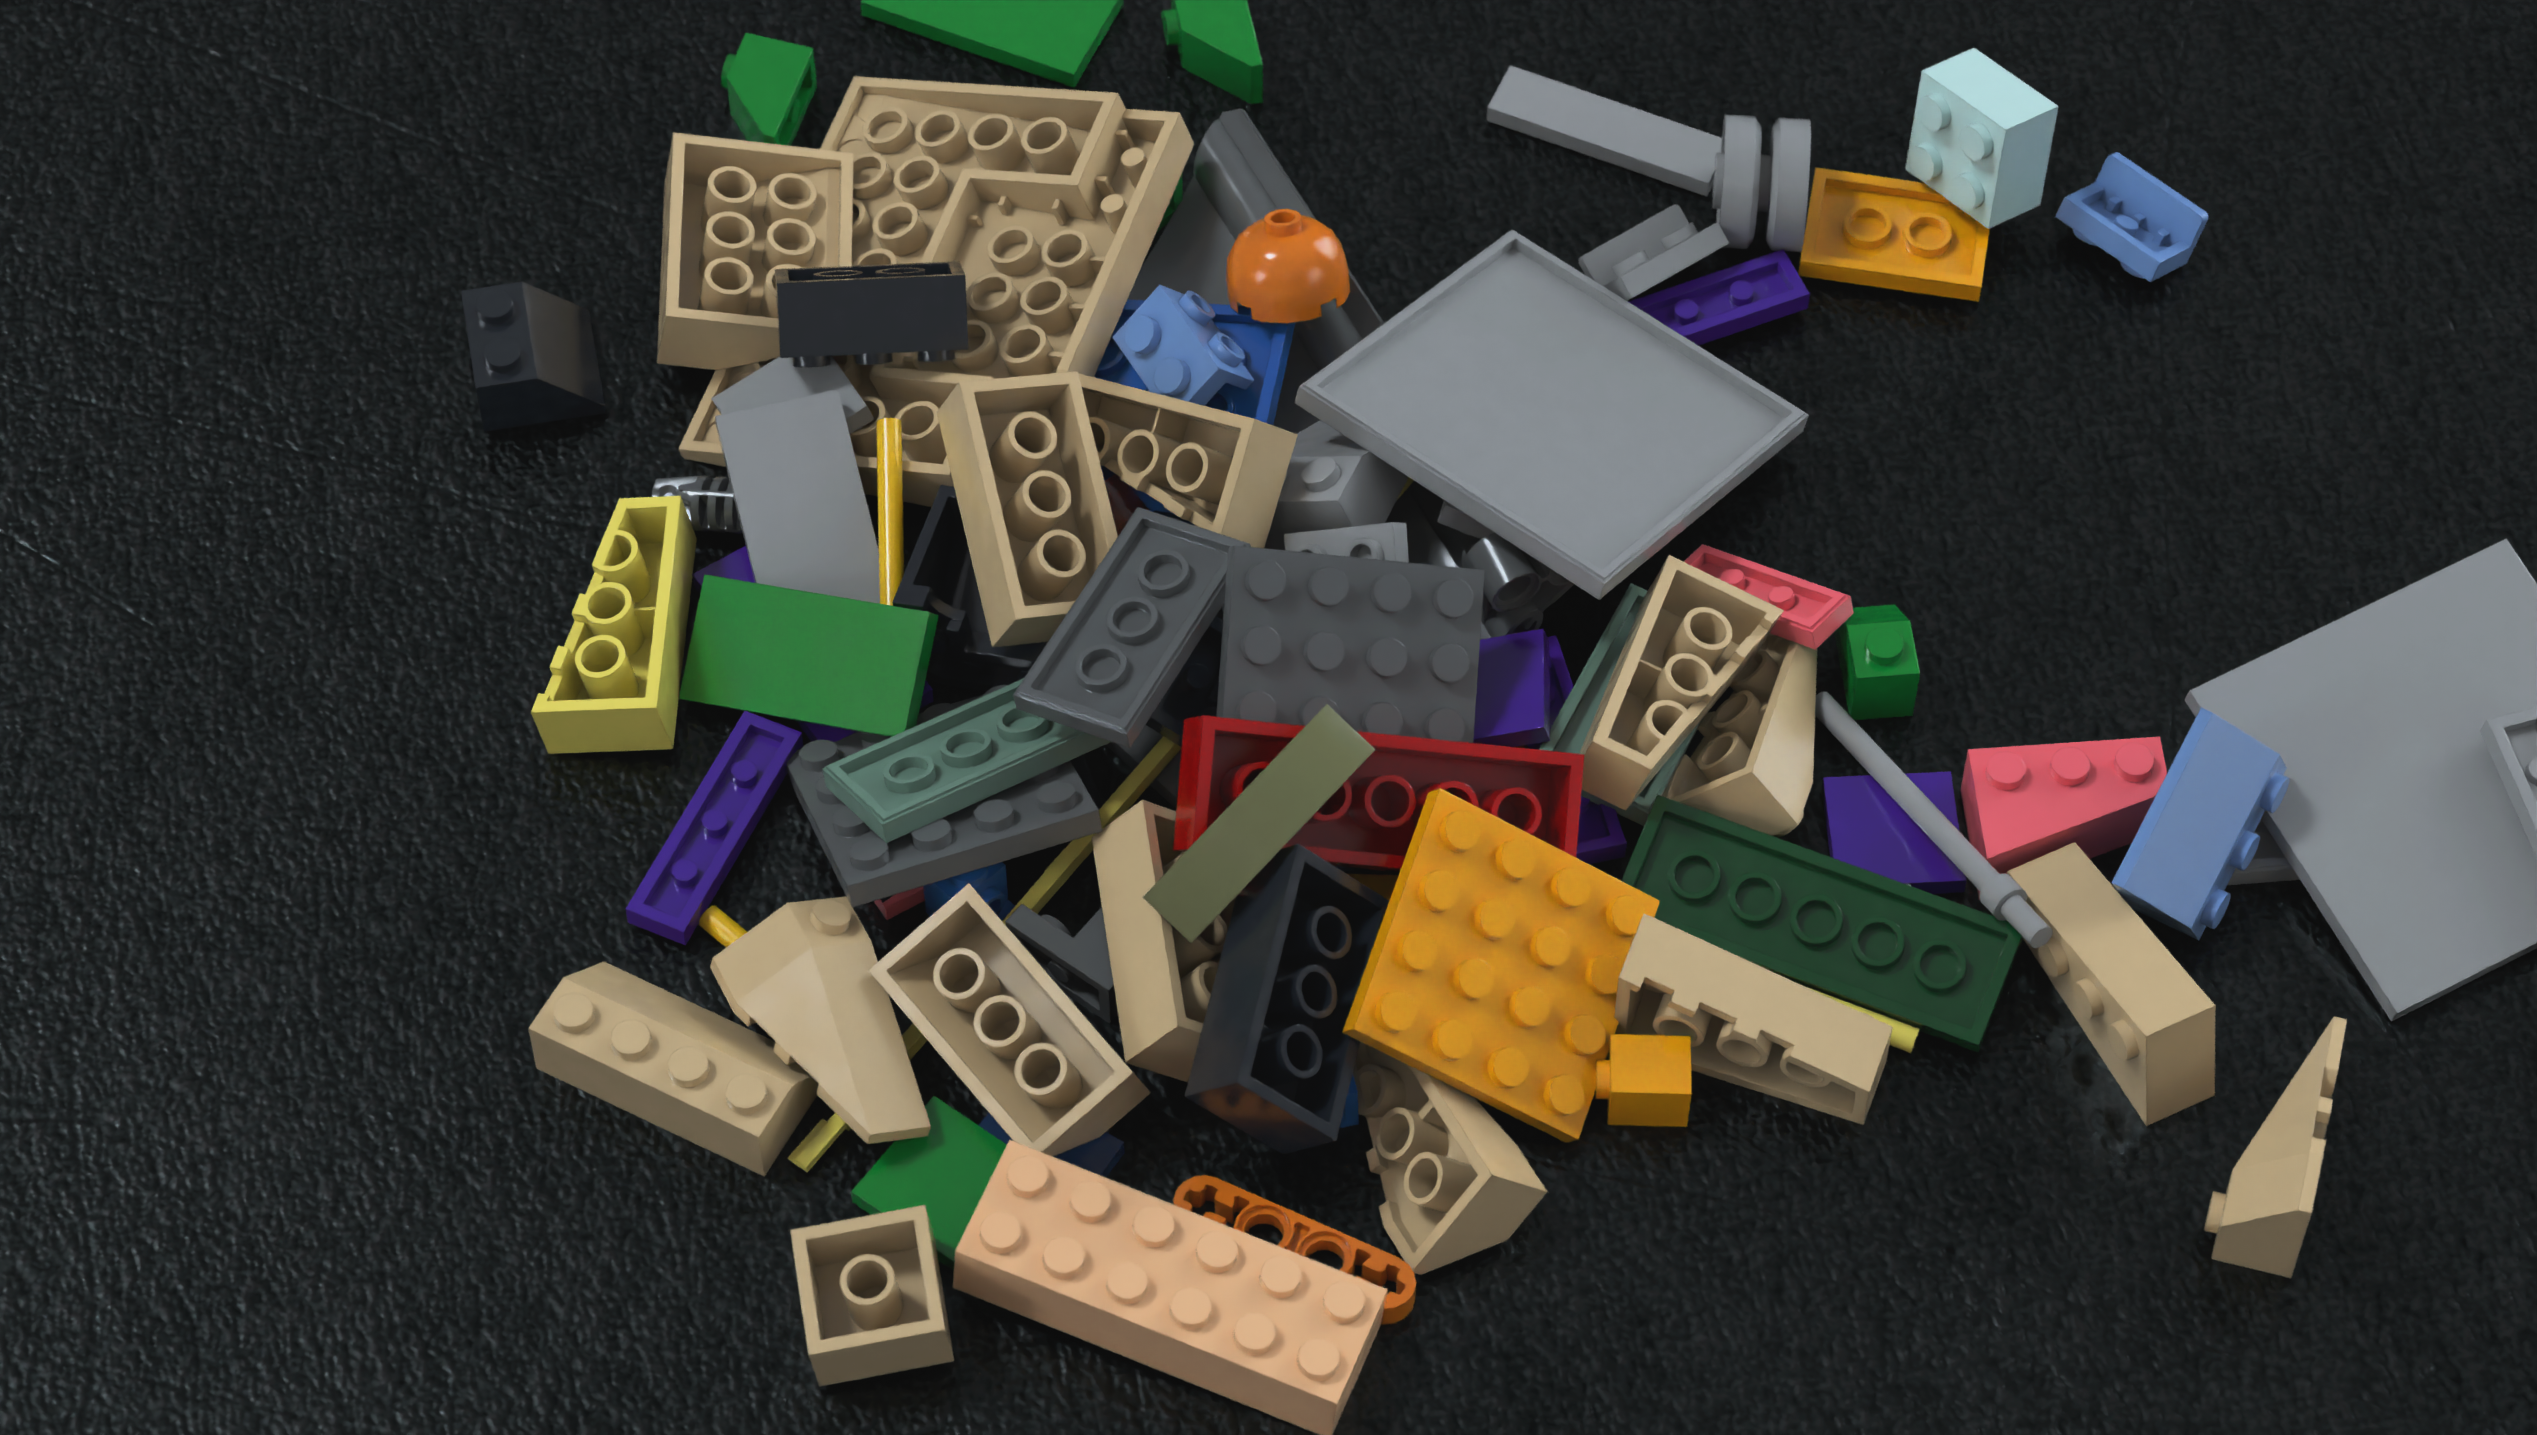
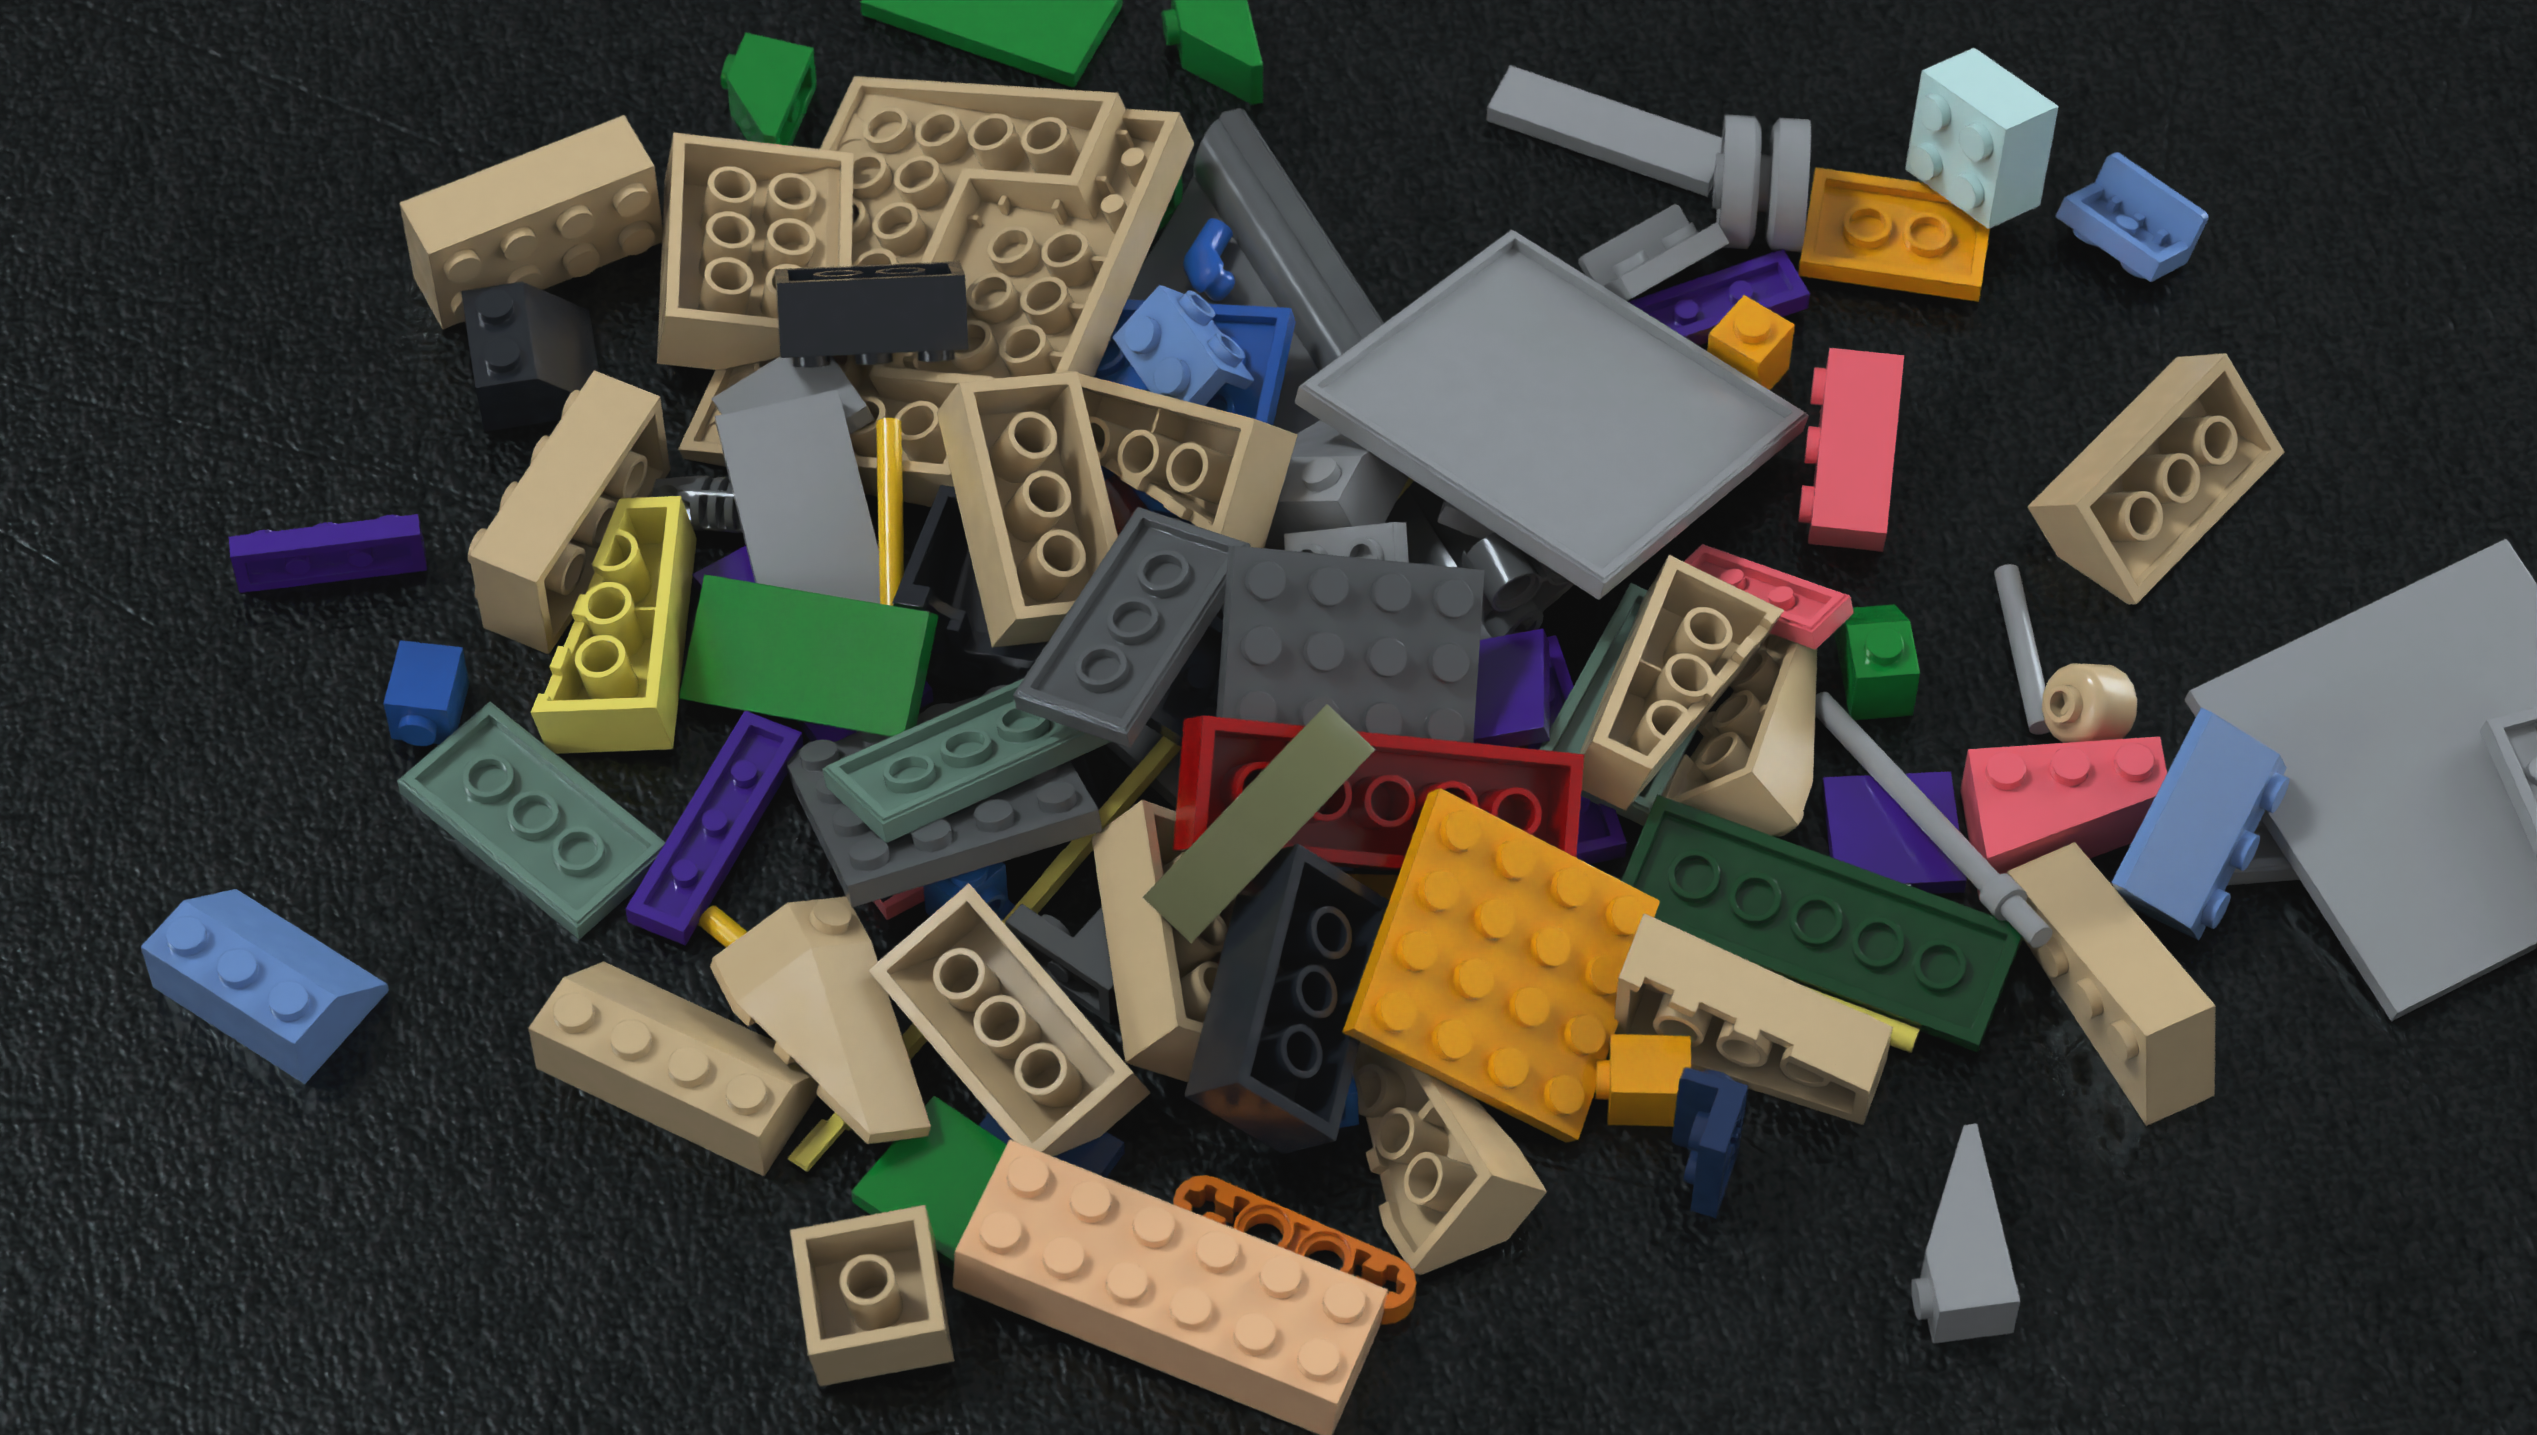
(260, 980): none -> medium blue slope
(328, 553): none -> dark purple plate
(426, 692): none -> blue brick
(533, 819): none -> sand green tile
(535, 218): none -> tan brick
(555, 517): none -> tan brick
(1203, 261): none -> blue arm
(1286, 268): orange cylinder -> none
(1710, 1125): none -> dark blue bracket
(1753, 342): none -> light orange brick
(1852, 449): none -> coral wedge
(1967, 1269): none -> light grey slope
(2022, 645): none -> light grey bar
(2089, 703): none -> tan head
(2158, 476): none -> tan slope
(2277, 1177): tan wedge -> none

